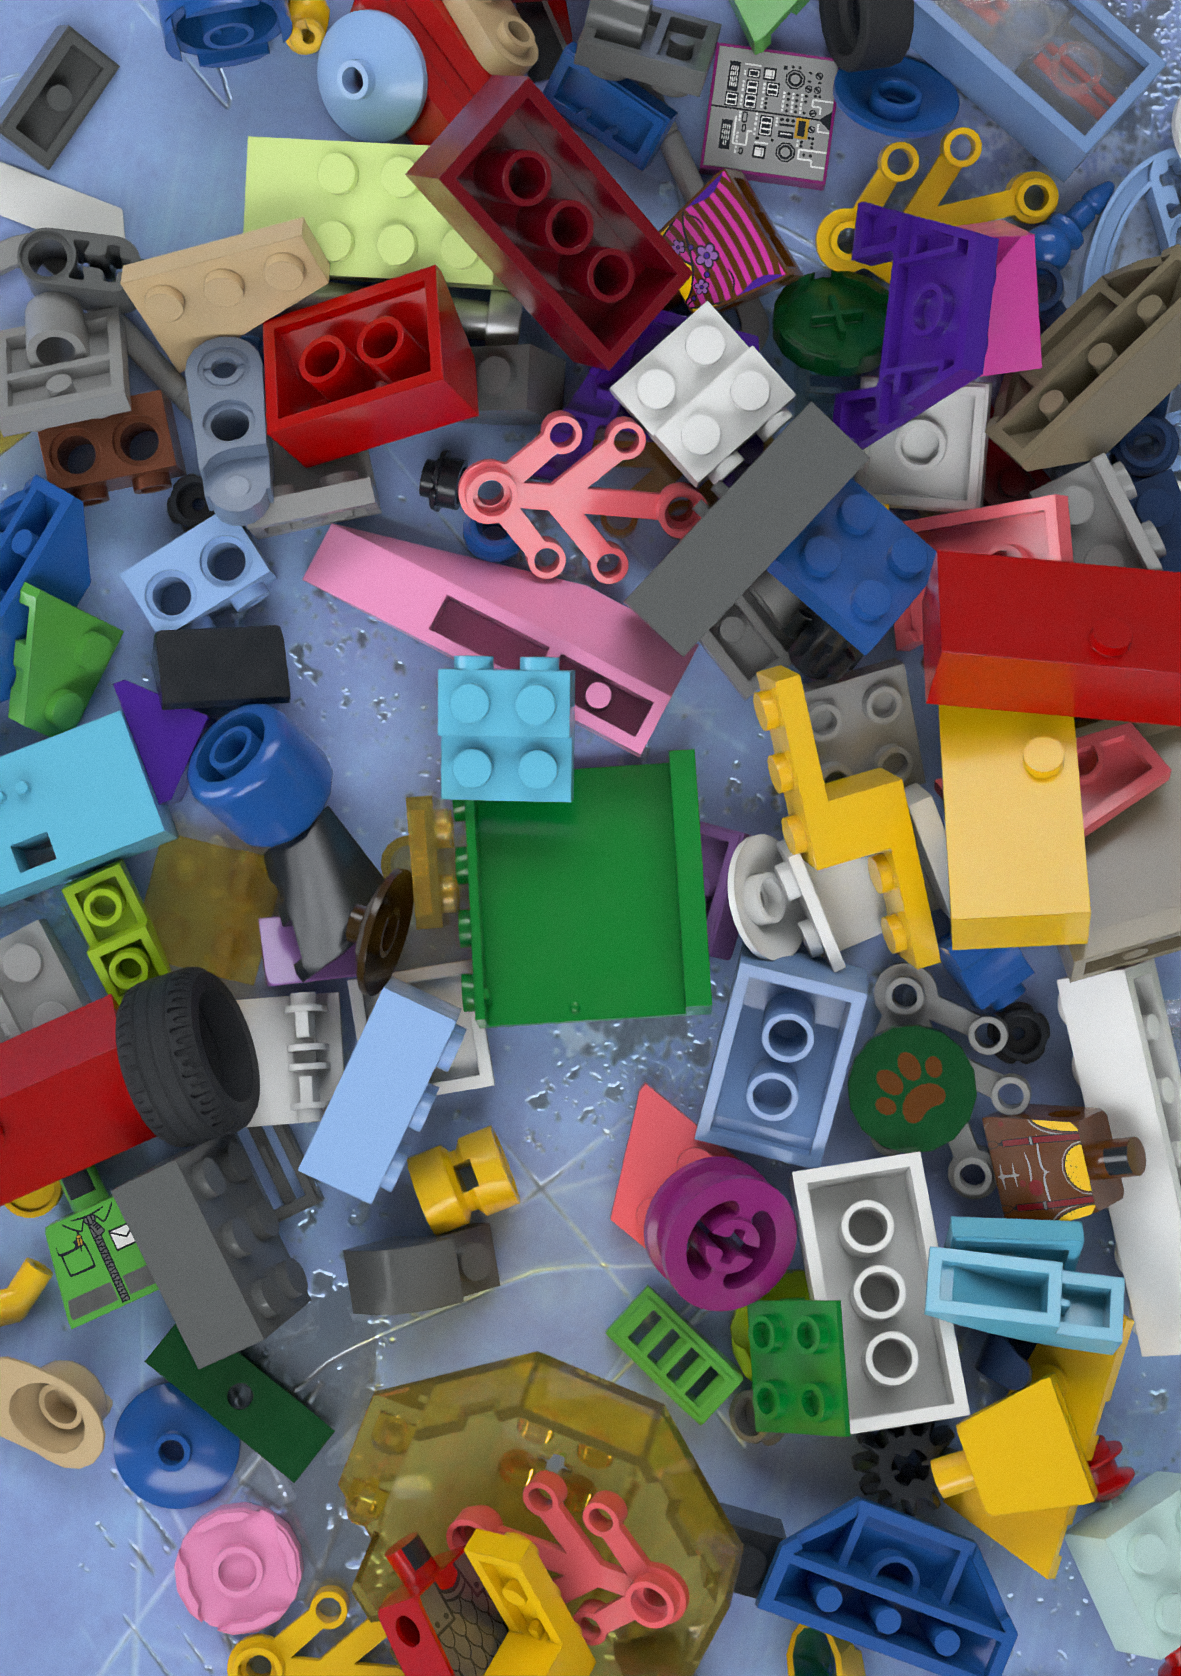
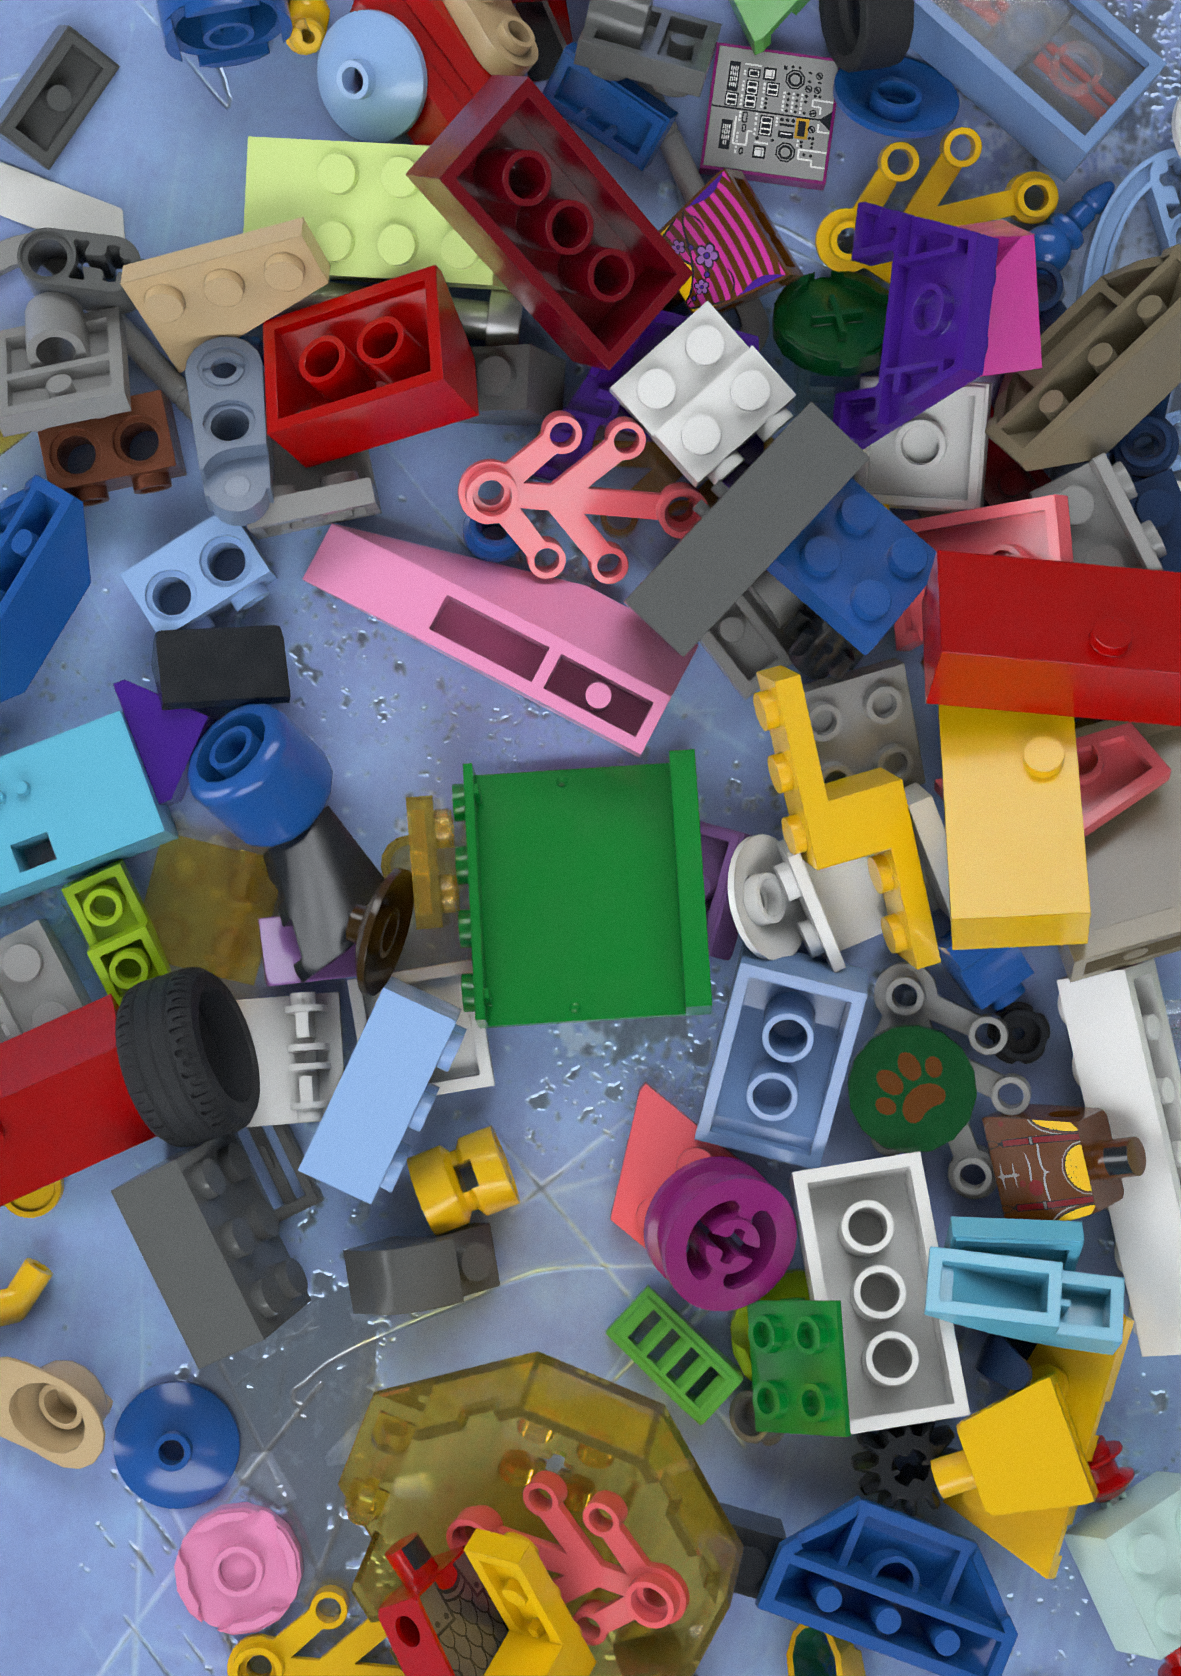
(58, 663): bright green wing -> none
(95, 1252): bright green torso -> none
(181, 502): black plate -> none
(272, 1422): dark green tile -> none
(441, 480): black plate -> none
(506, 730): medium azure plate -> none

